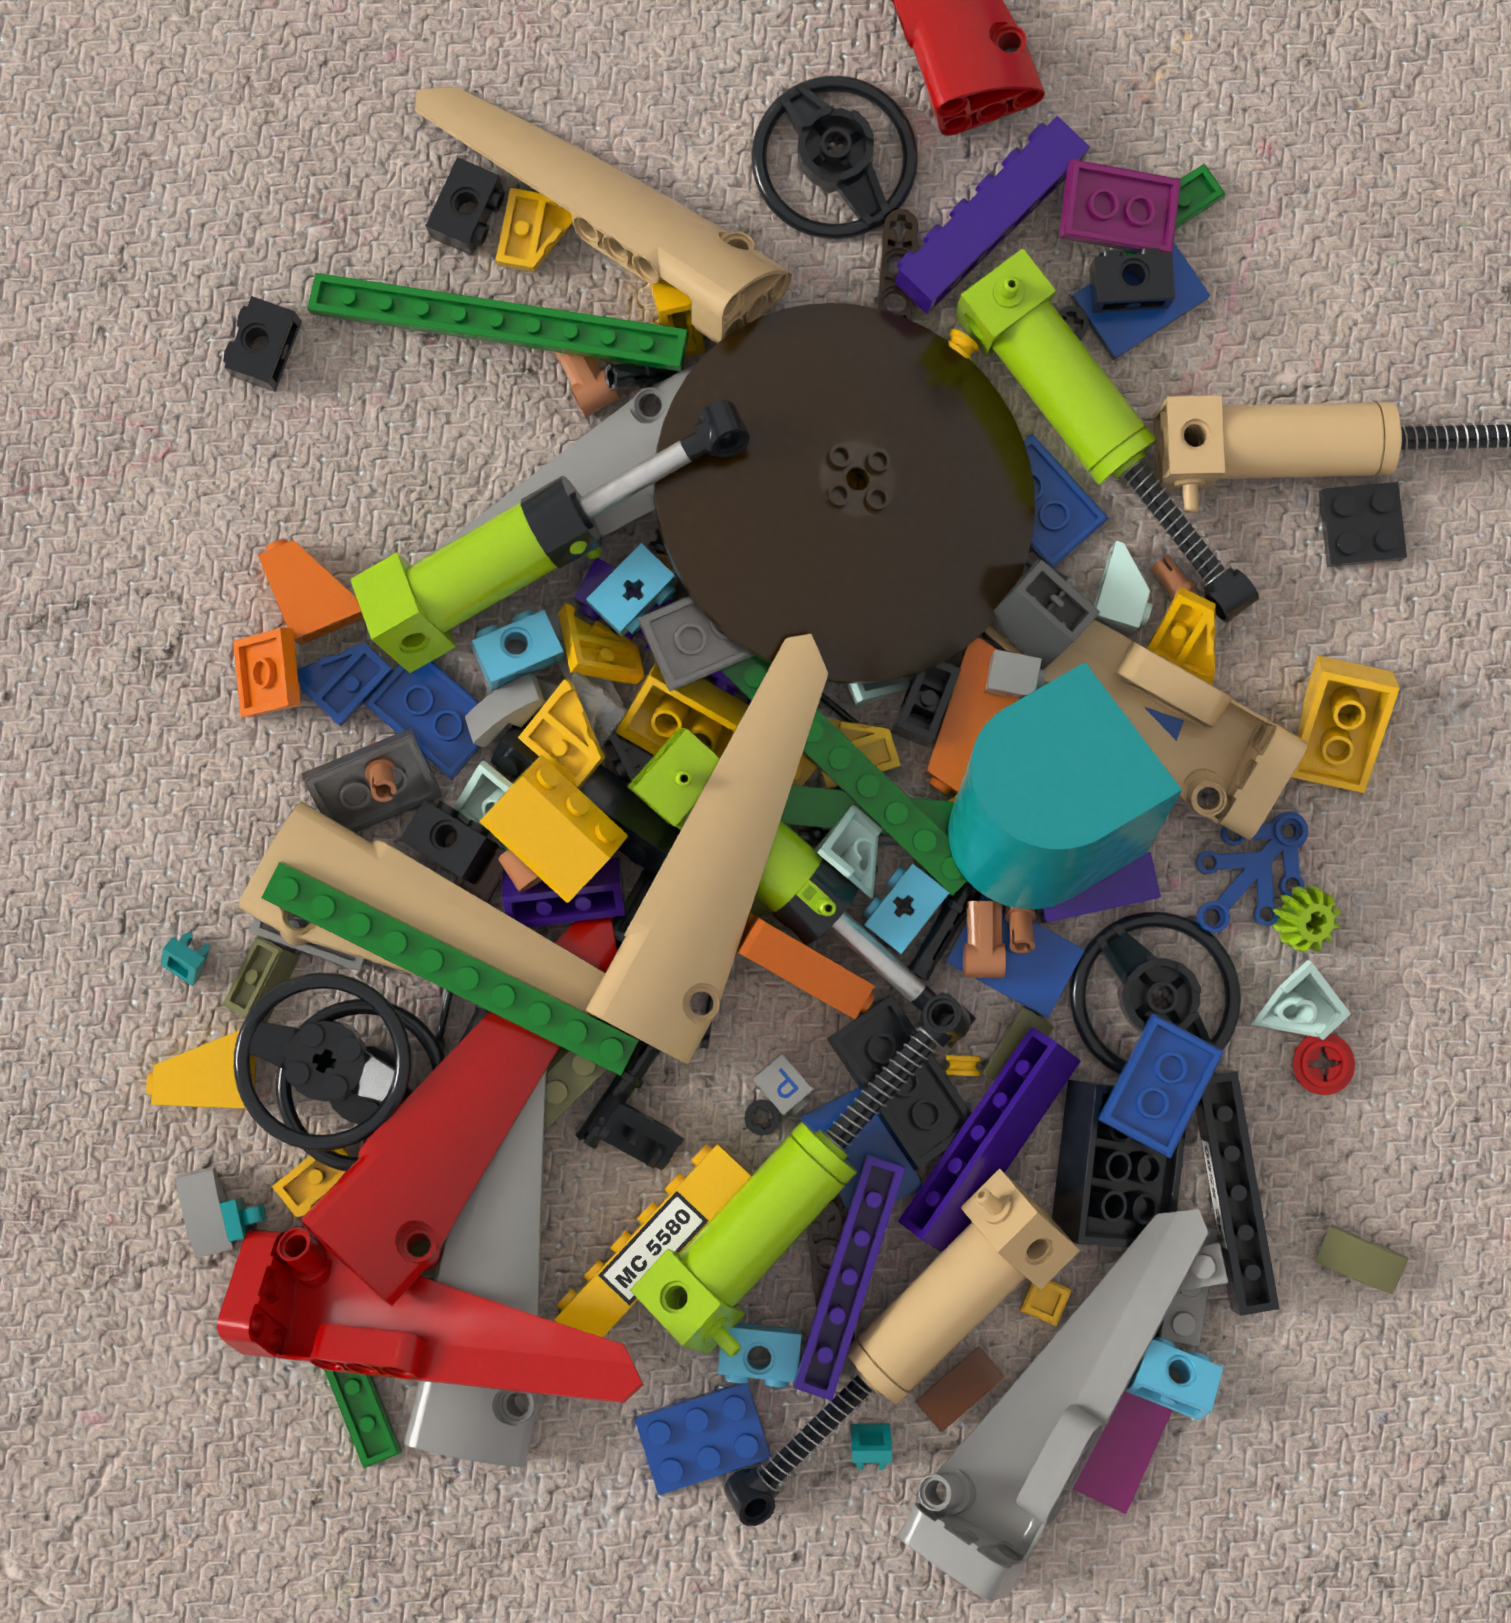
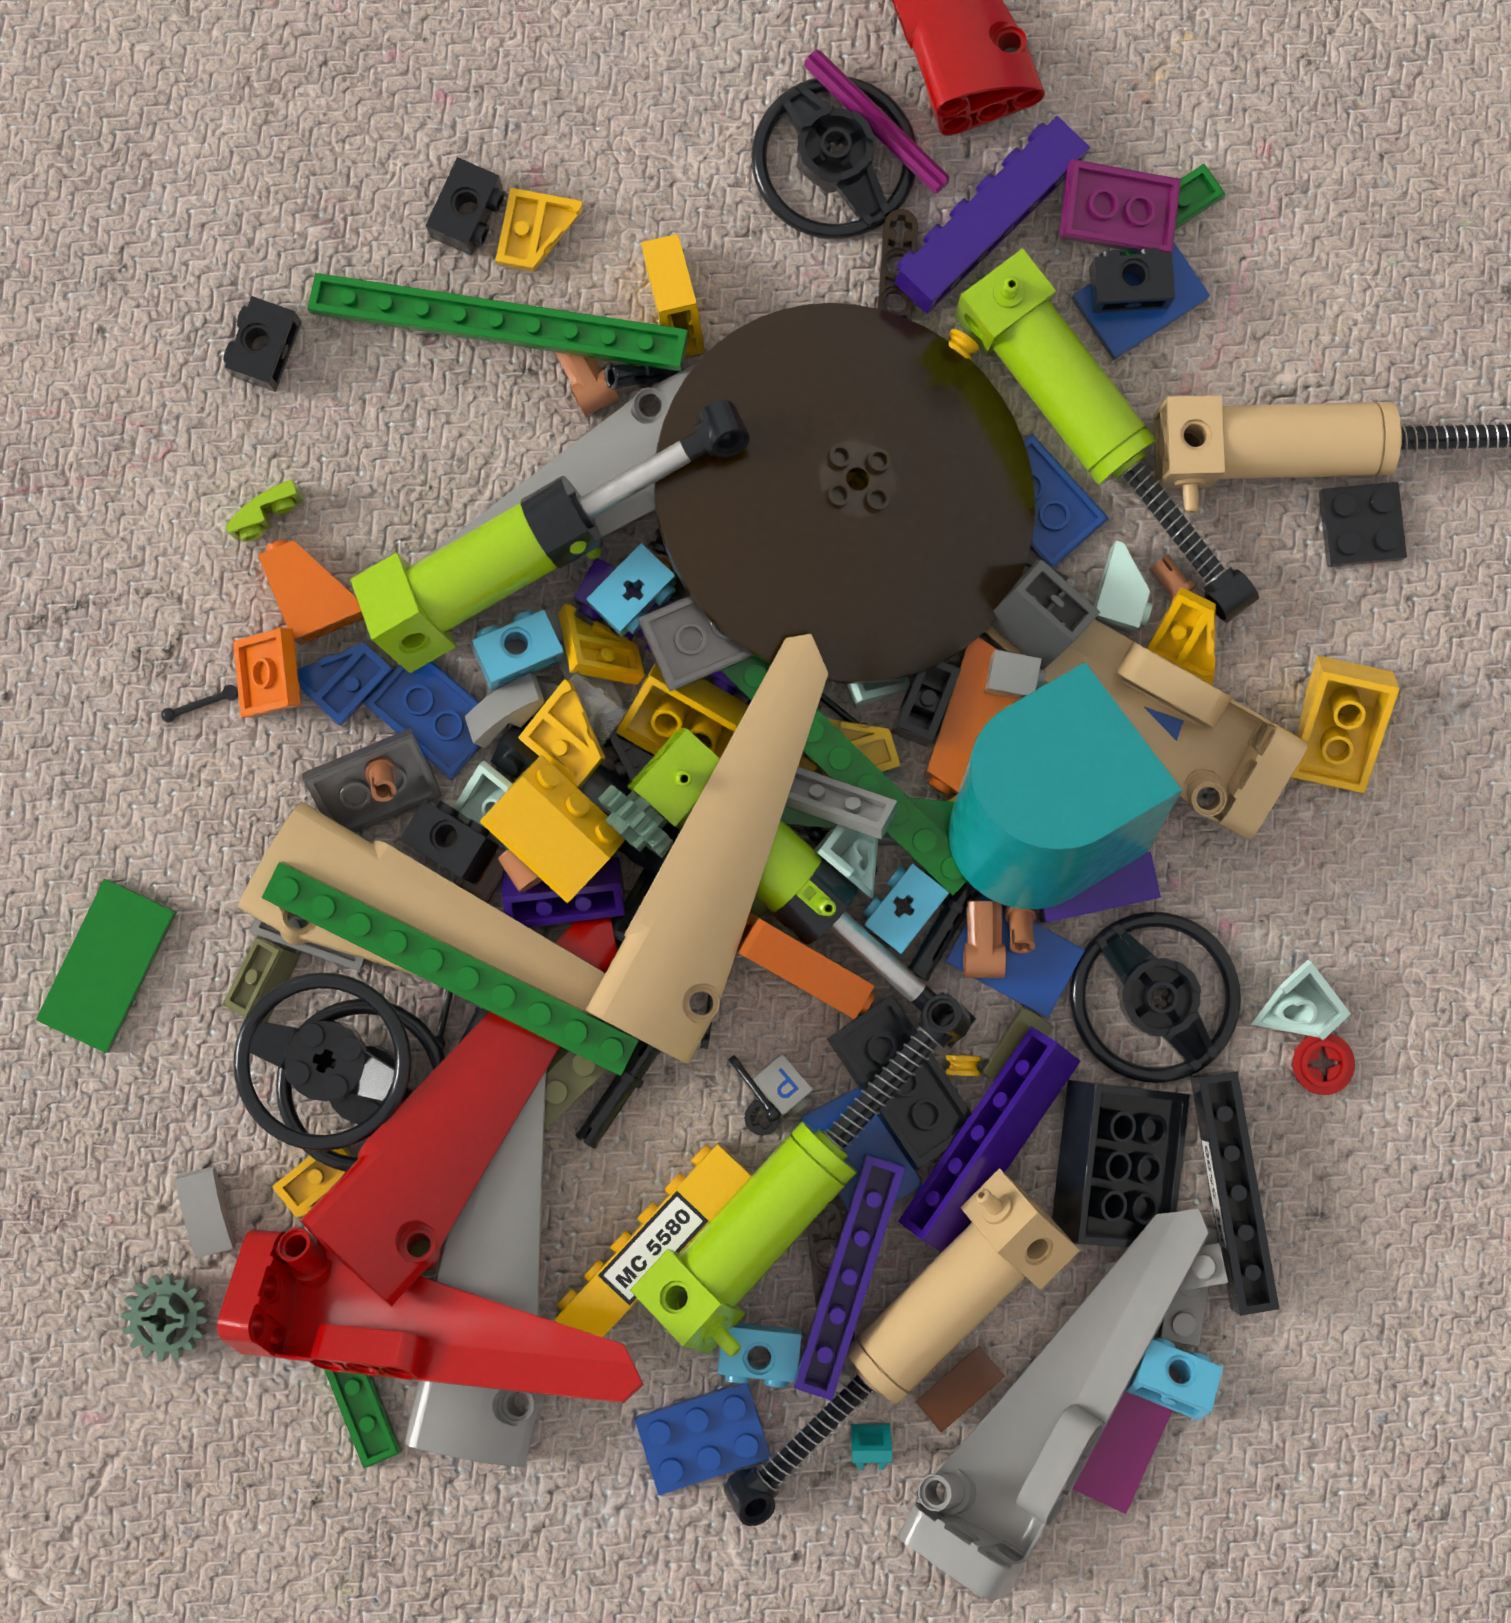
(106, 966): none -> green tile
(164, 1333): none -> sand green gear
(183, 960): teal tile -> none
(199, 1077): yellow slope -> none
(229, 692): none -> black hinge
(238, 1217): teal tile -> none
(254, 518): none -> lime slope
(621, 215): tan panel -> none
(635, 1133): black hinge -> none
(636, 821): none -> sand green gear
(772, 1112): none -> black hinge
(841, 803): none -> light grey plate
(882, 126): none -> magenta axle
(1046, 1303): yellow tile -> none
(1080, 317): black bush -> none
(1161, 1085): blue tile -> none
(1256, 867): blue plant -> none
(1306, 918): lime gear -> none
(1361, 1259): olive slope -> none

